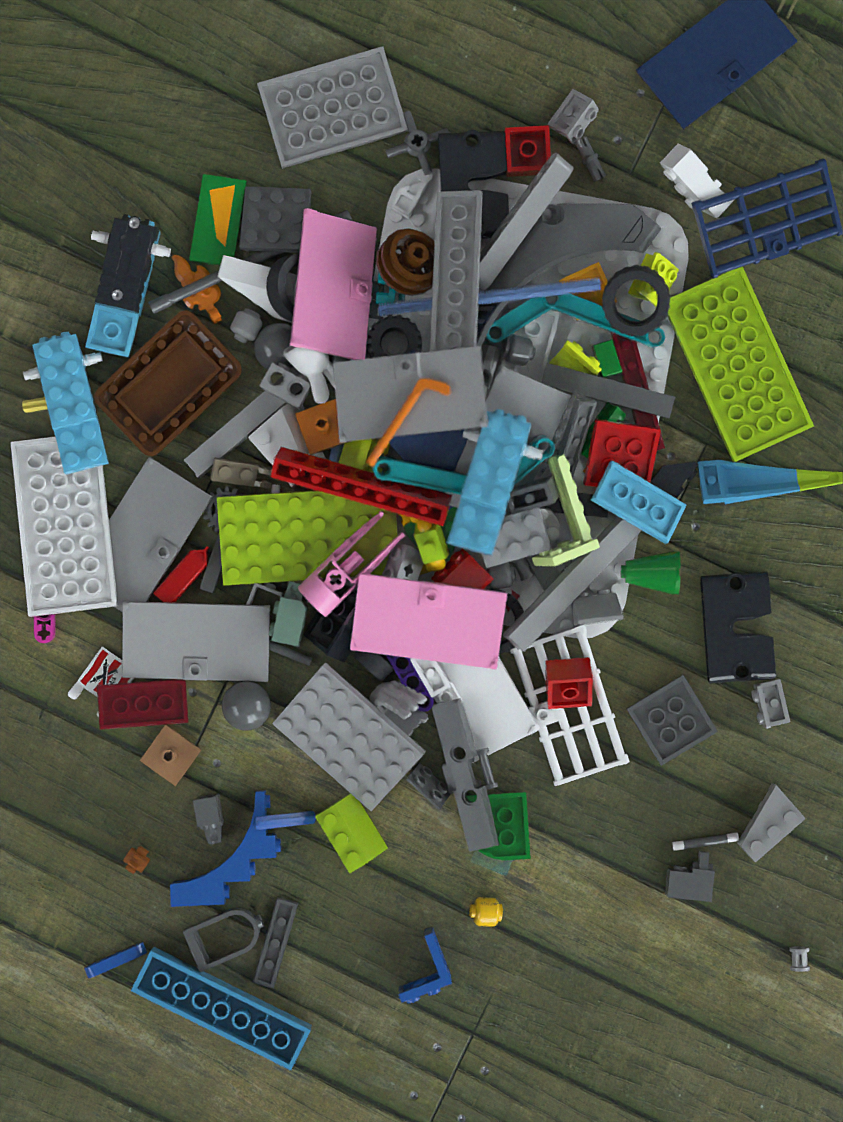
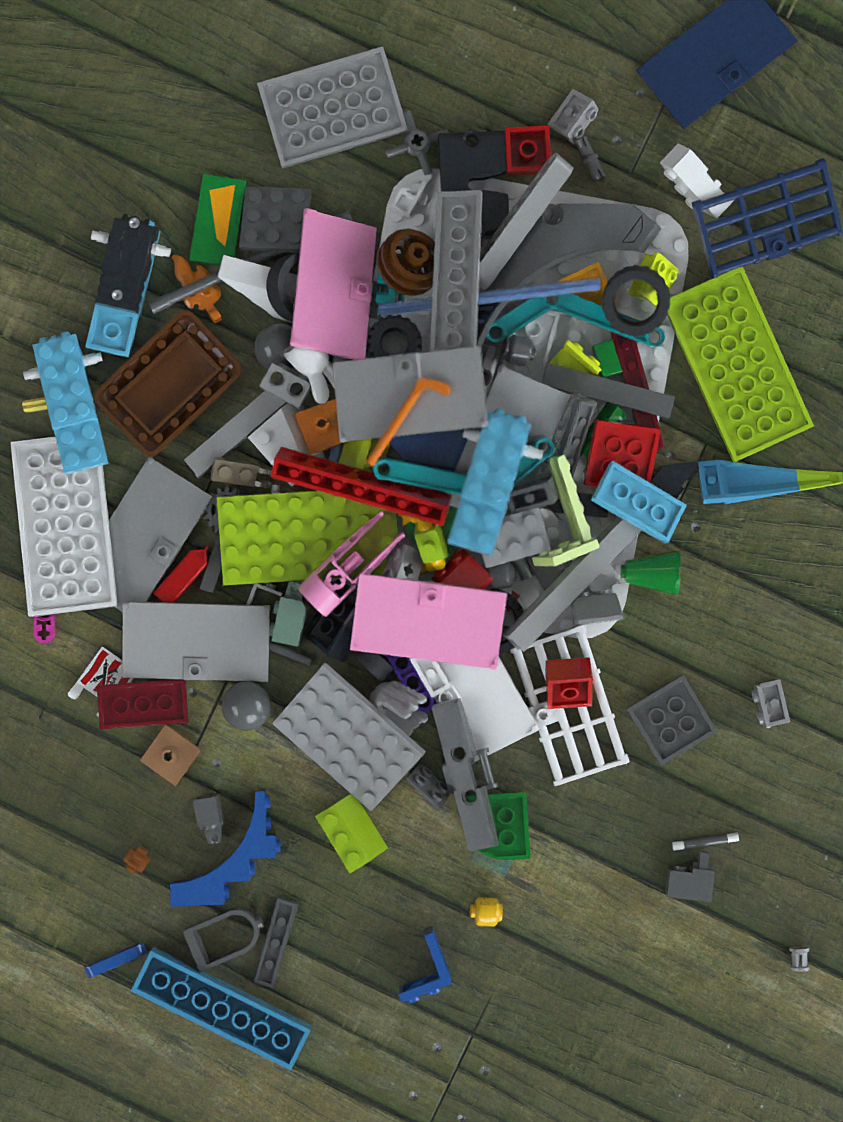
(246, 325): light grey head -> none
(284, 820): blue axle -> none
(723, 646): black connector -> none
(770, 824): light grey wedge -> none

